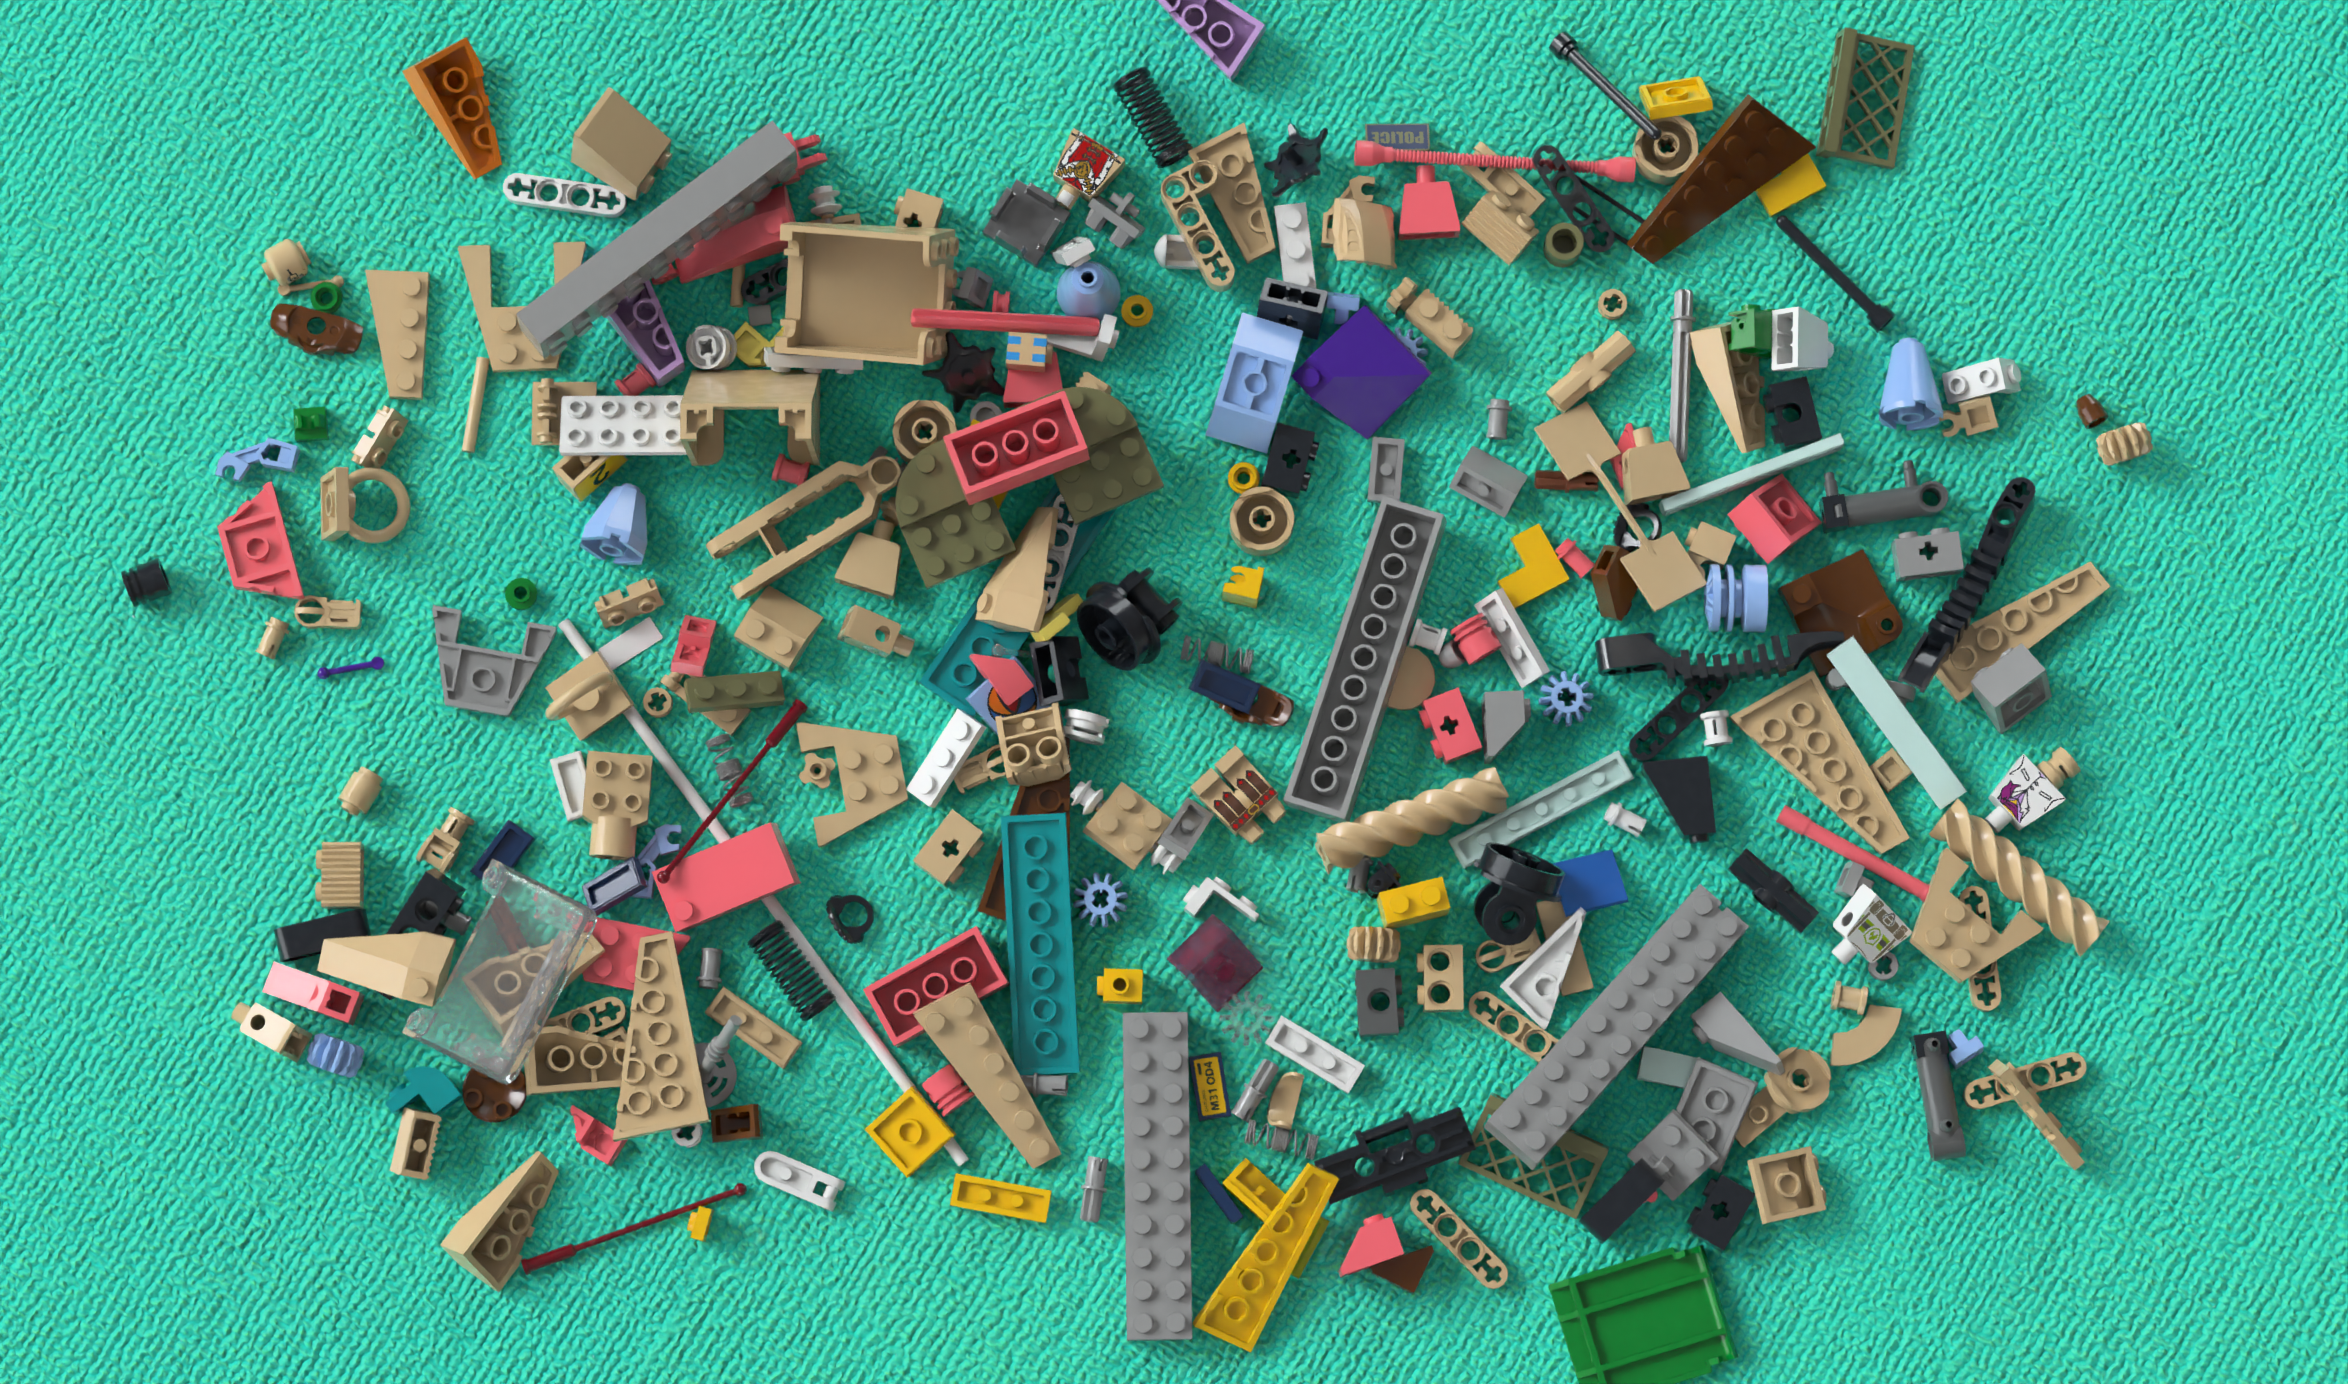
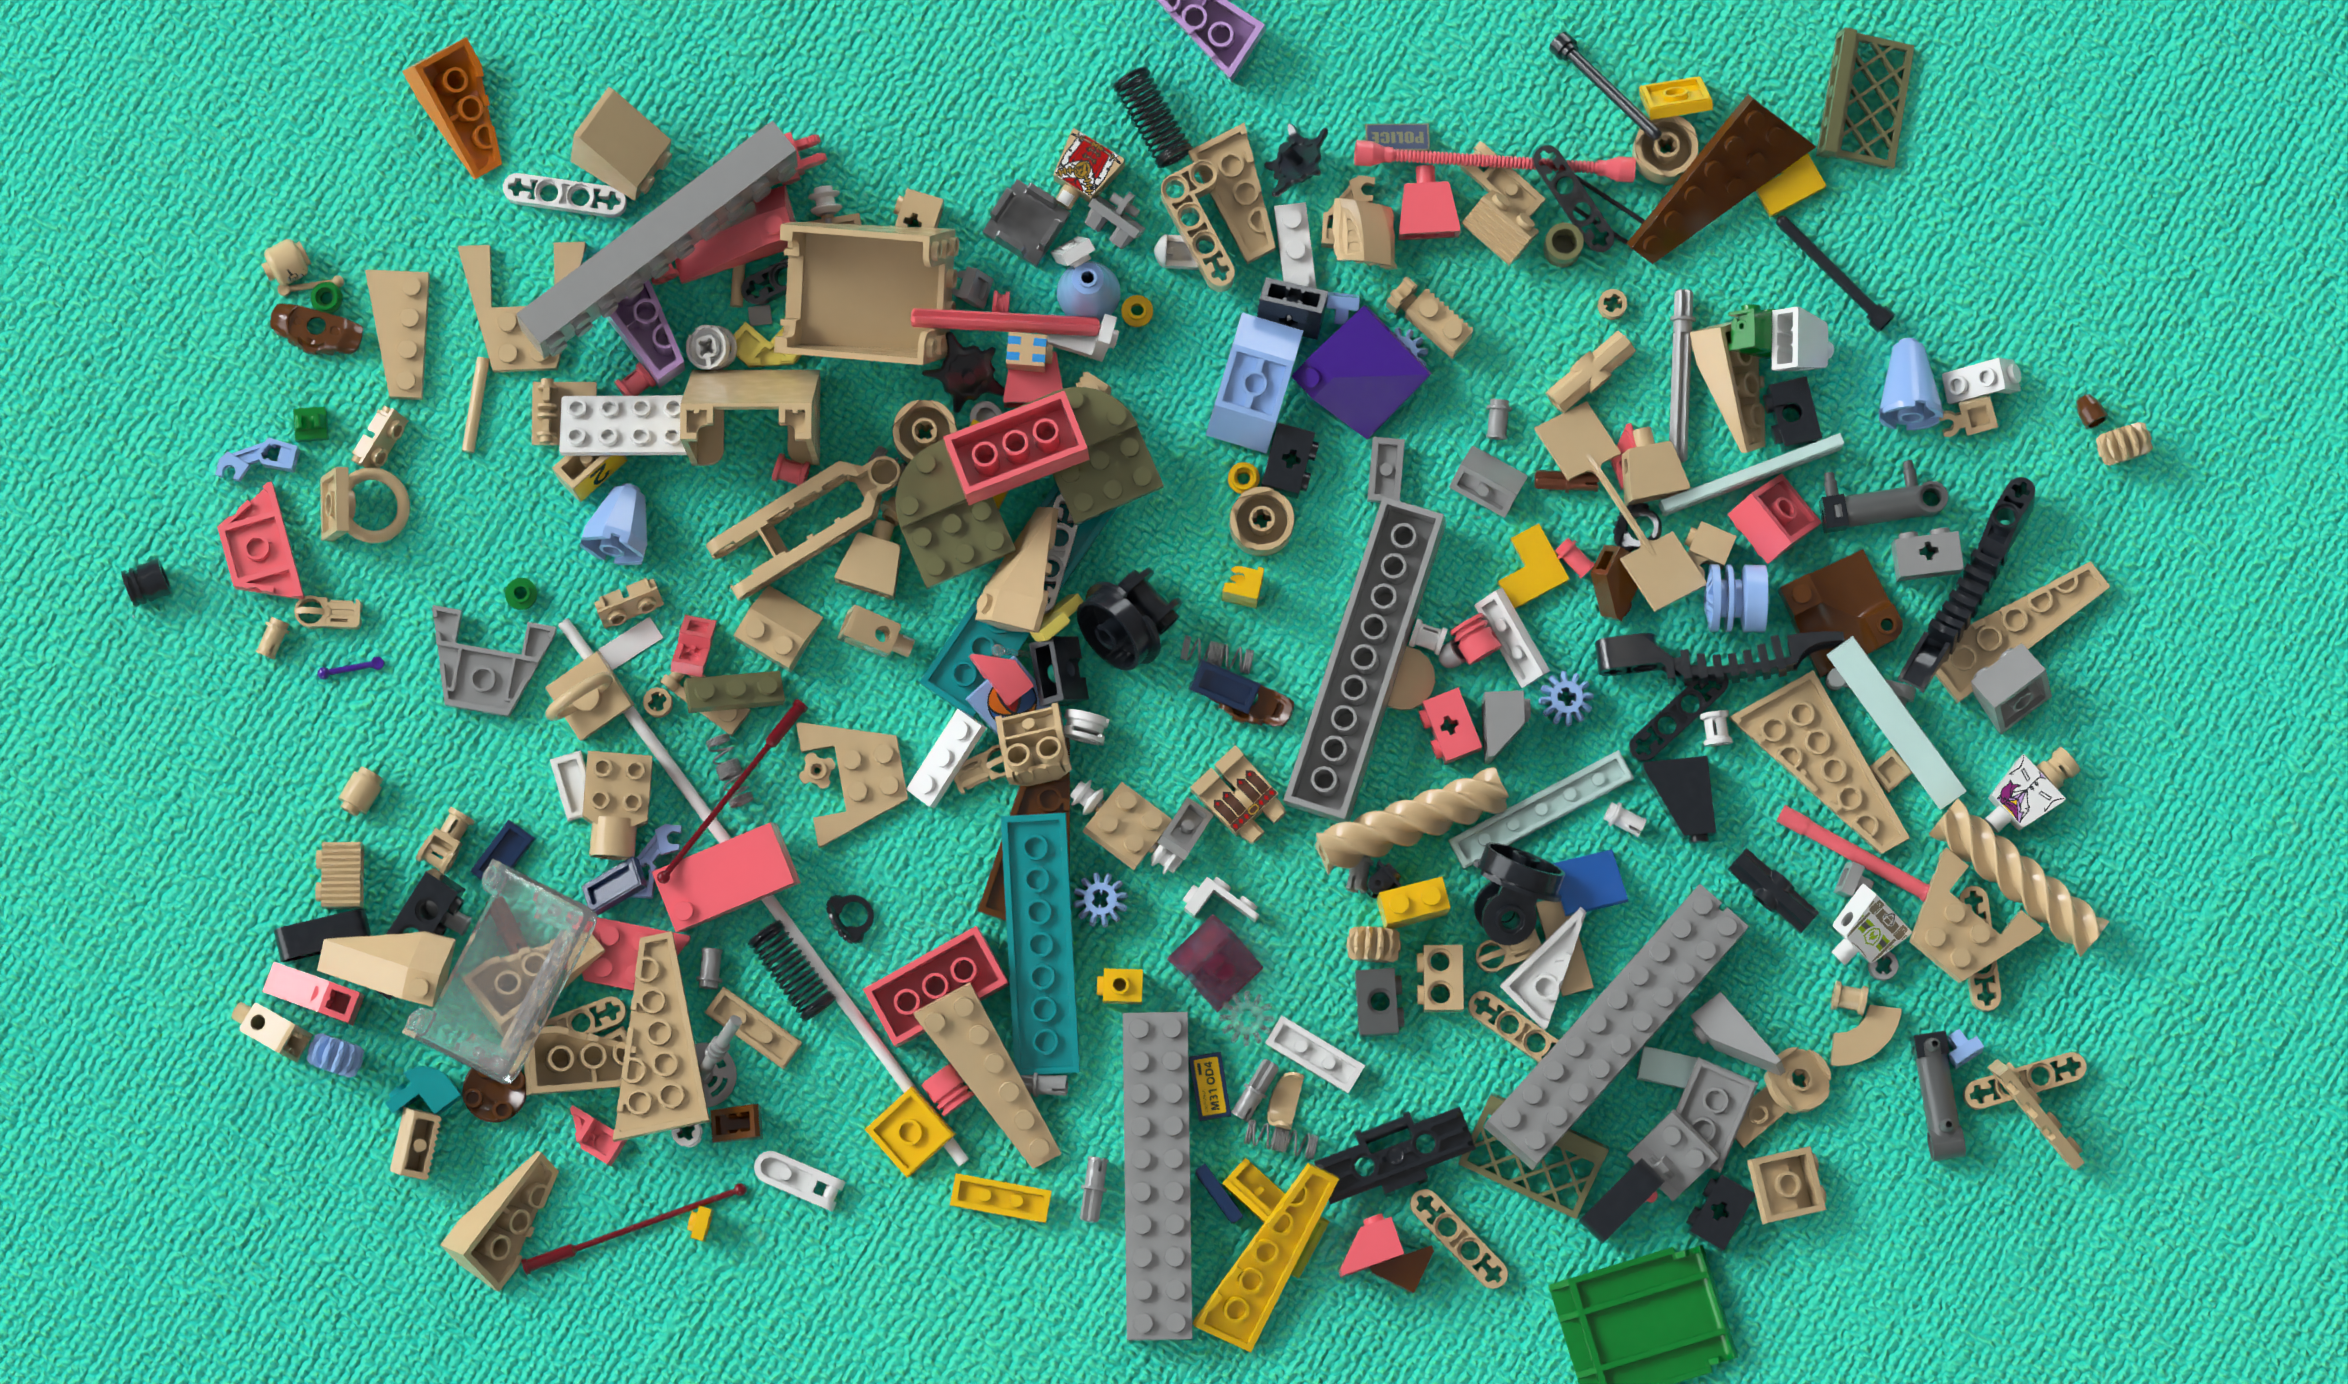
(812, 364): white plate -> none
(951, 830): tan brick -> none

